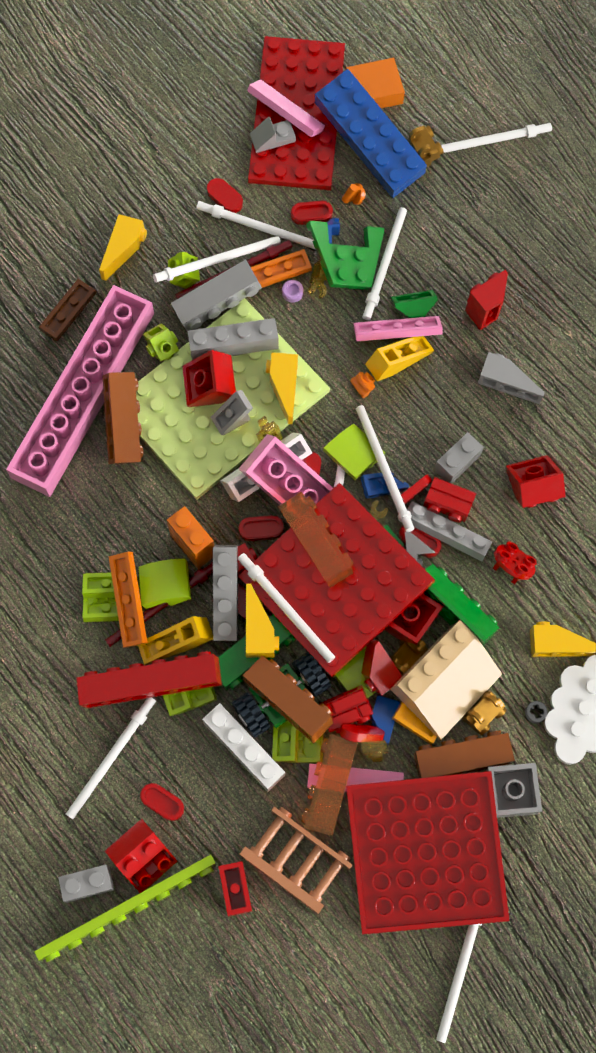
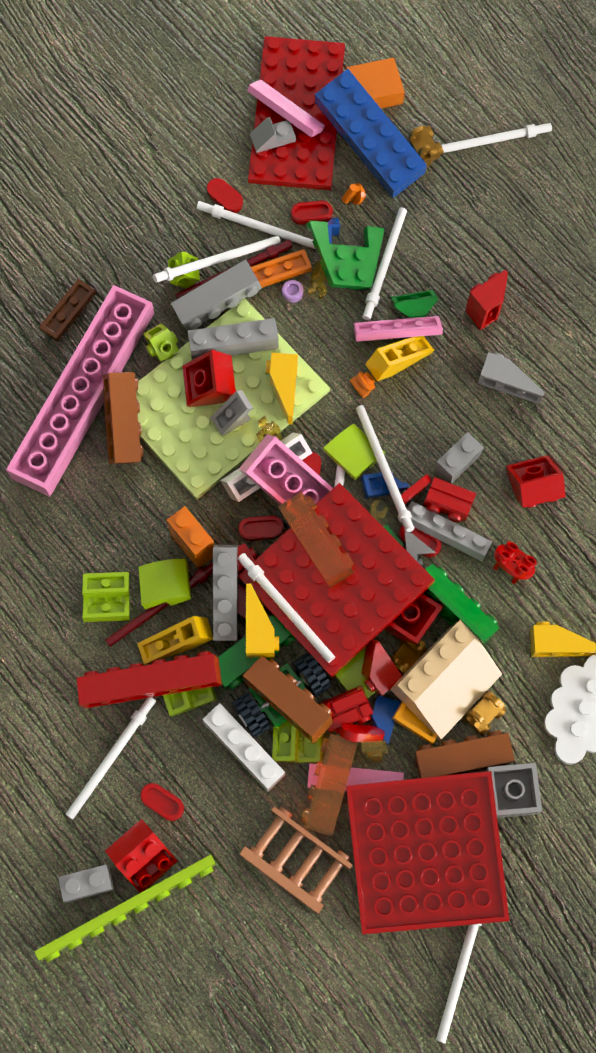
(123, 243): yellow slope -> none
(128, 599): orange plate -> none
(235, 889): red brick -> none
(540, 707): dark grey bush -> none

